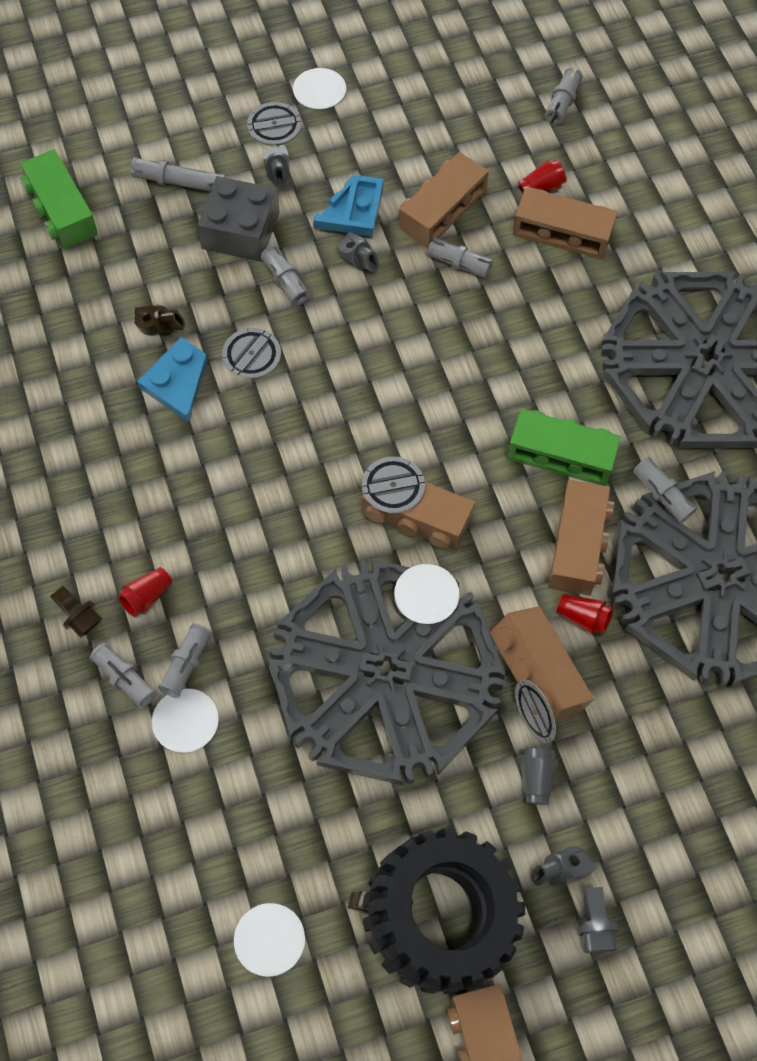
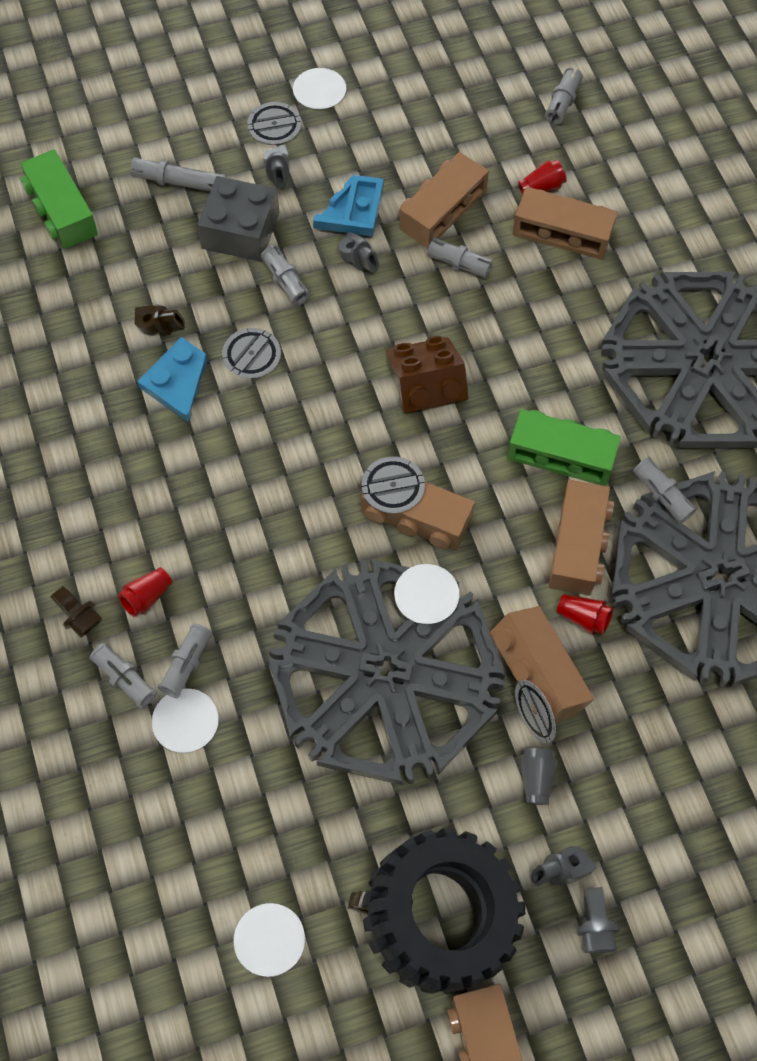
(428, 373): none -> reddish brown bracket

